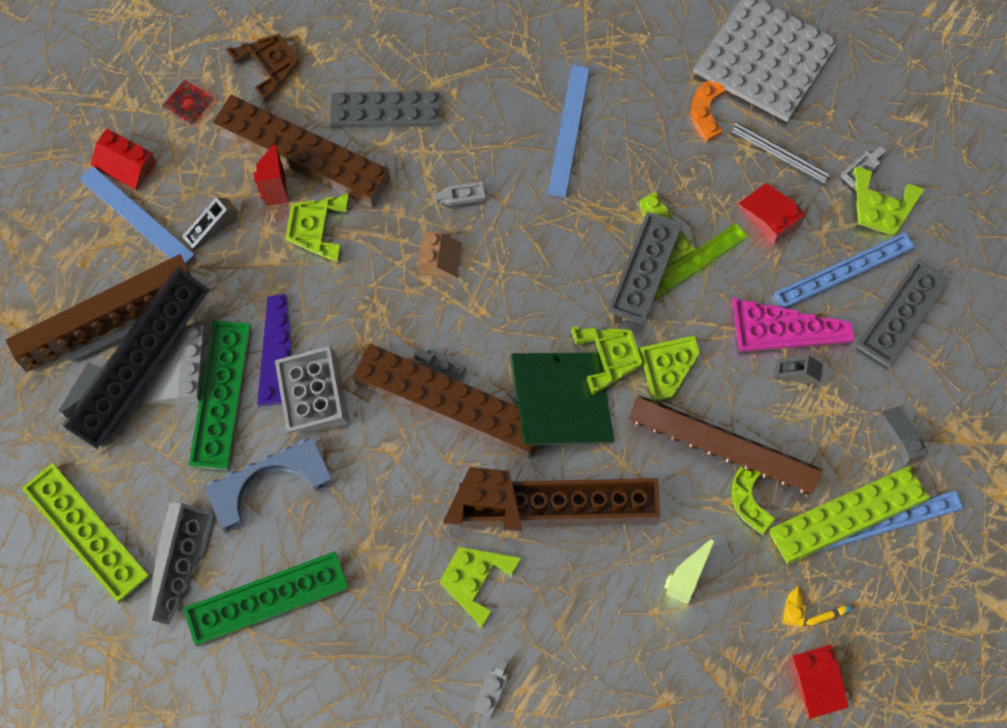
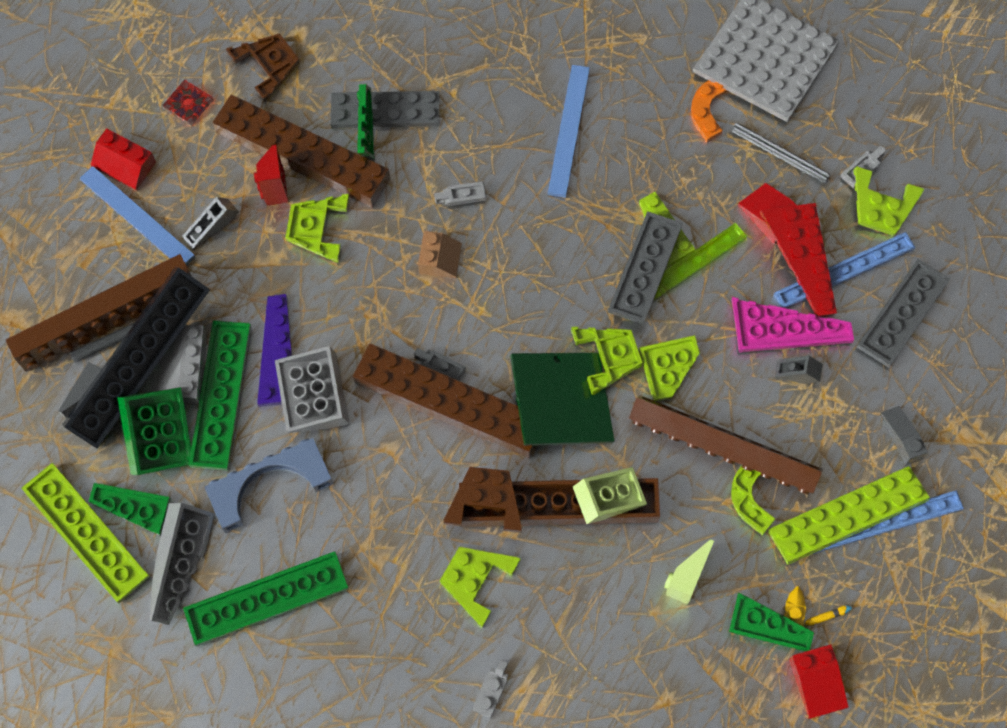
(135, 506): none -> green wing
(155, 430): none -> green slope
(365, 123): none -> green wing
(609, 494): none -> yellowish green slope
(765, 624): none -> green wing
(802, 246): none -> red wing

